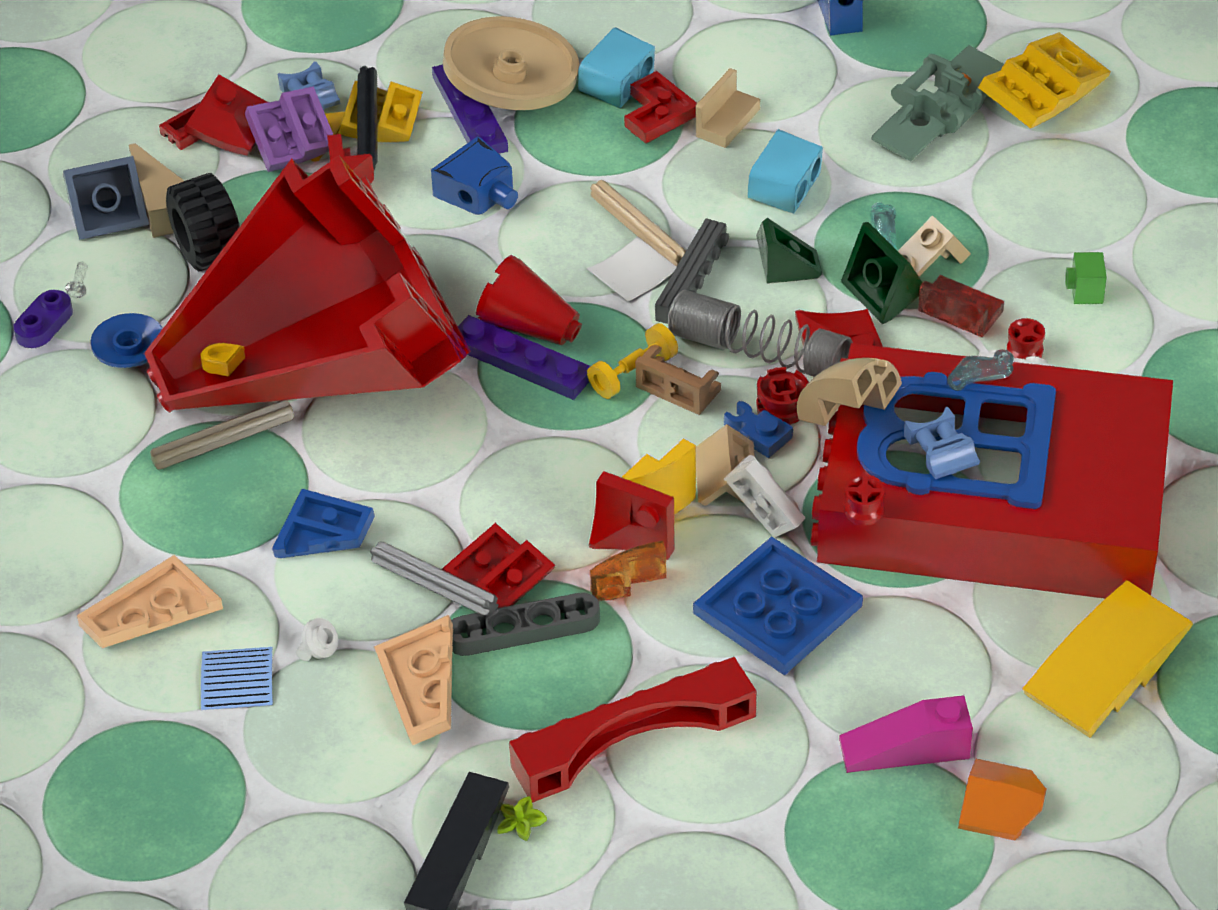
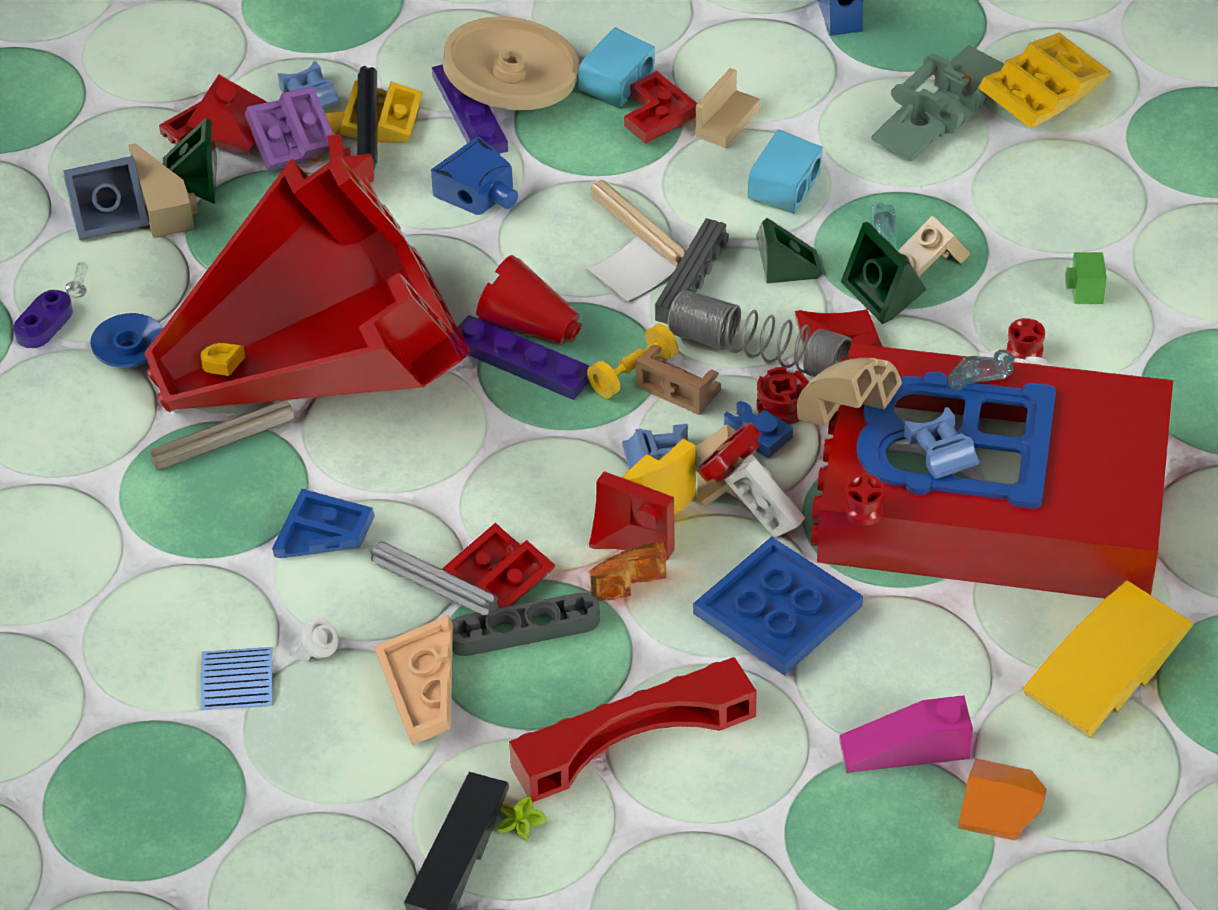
(149, 603): light nougat wing -> none
(196, 161): none -> dark green slope
(201, 218): black tyre -> none
(657, 445): none -> medium blue piece
(739, 444): none -> red plate
(959, 305): clear red bracket -> none

